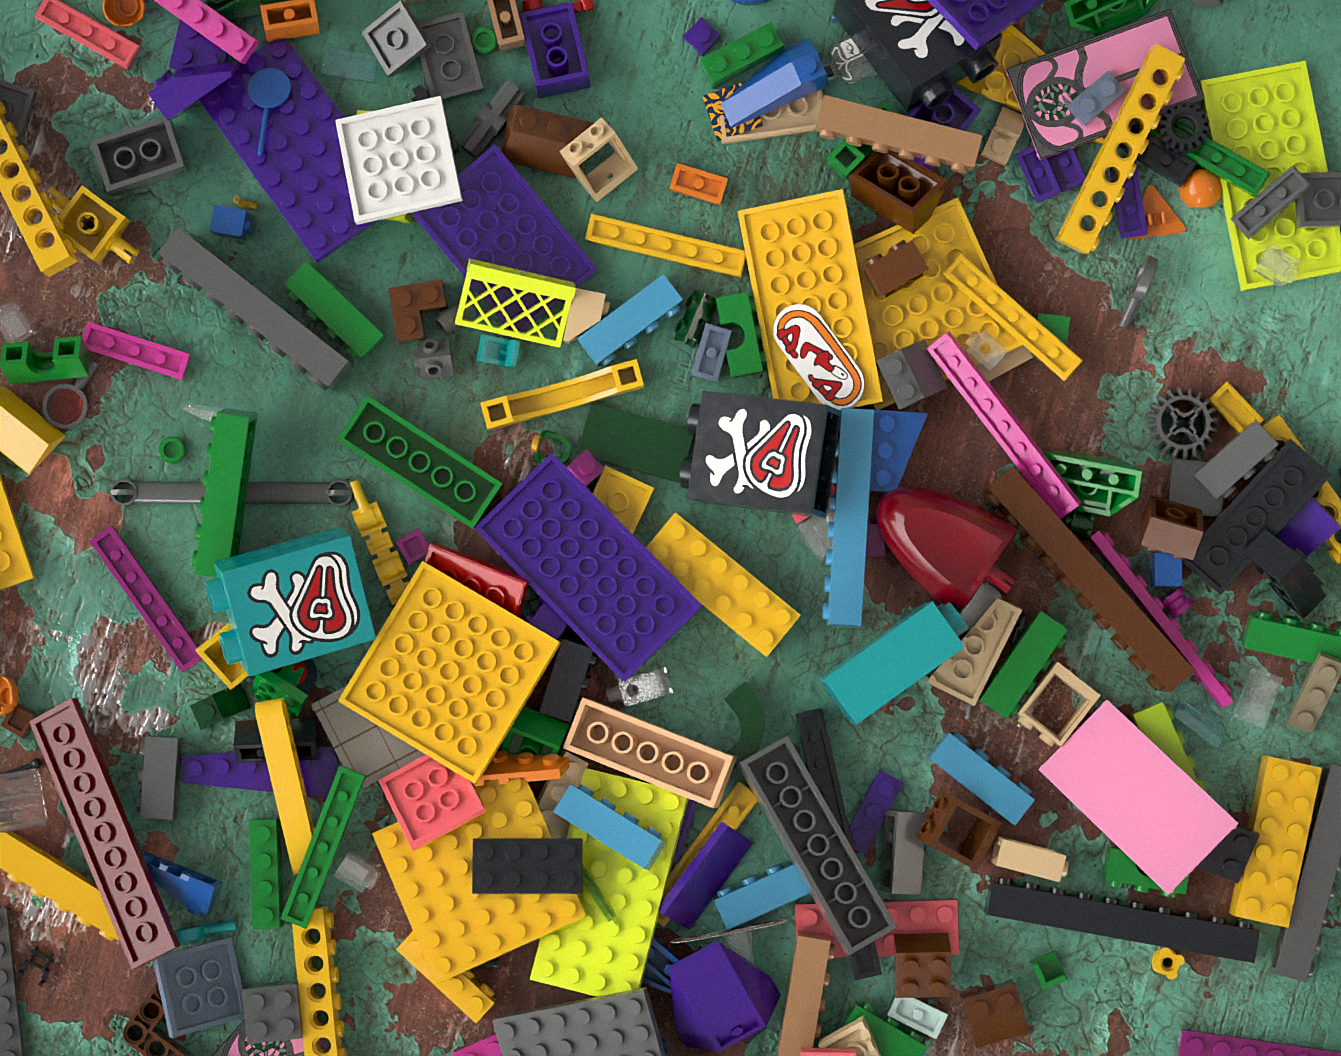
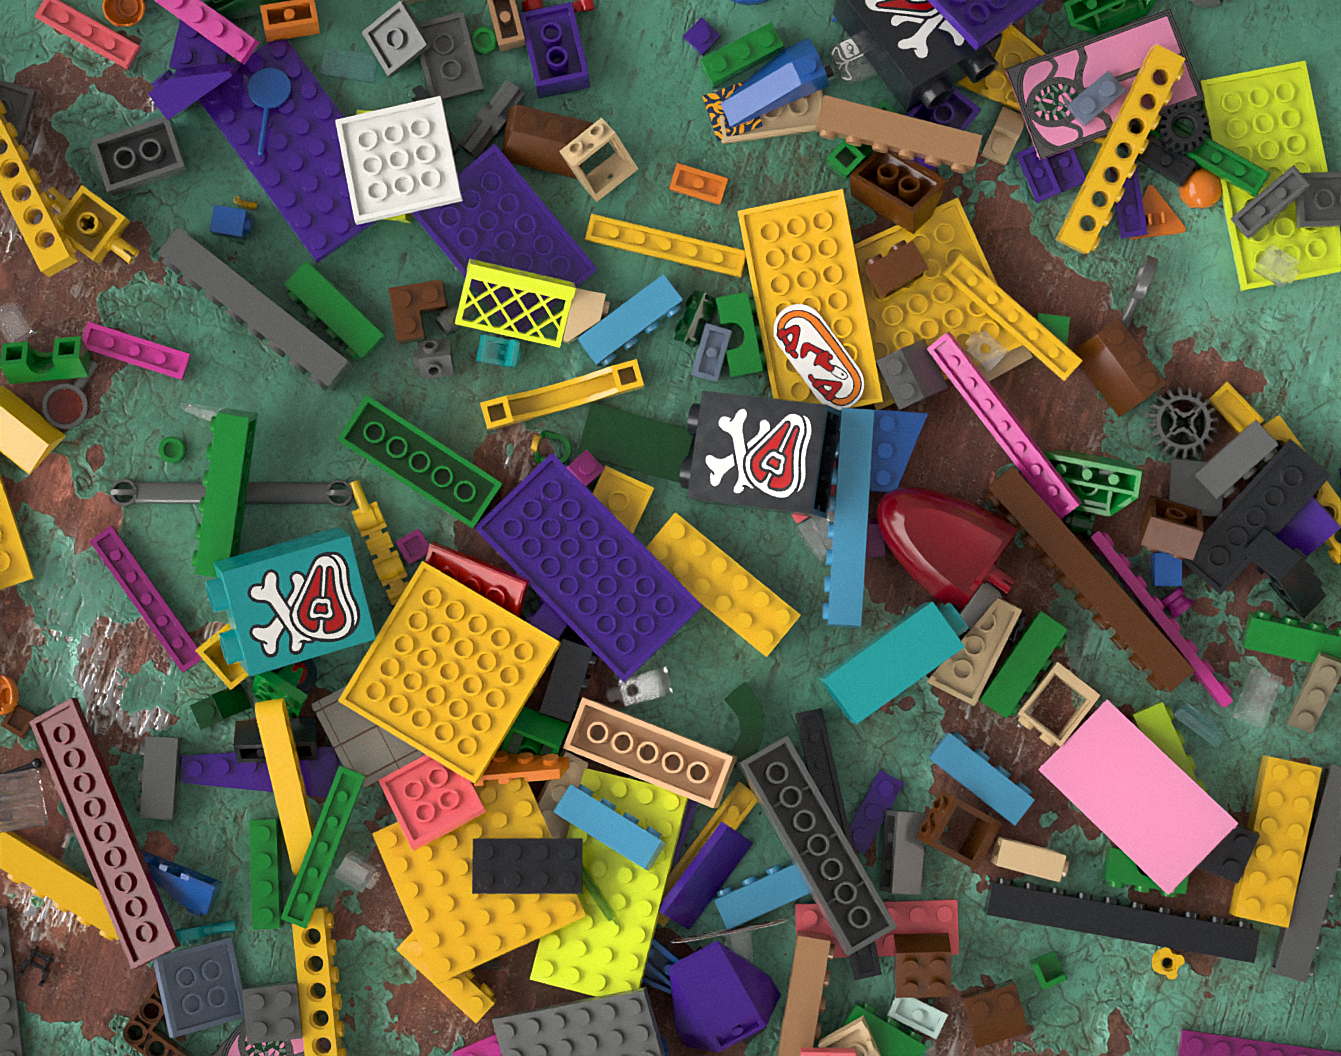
(1119, 368): none -> reddish brown slope

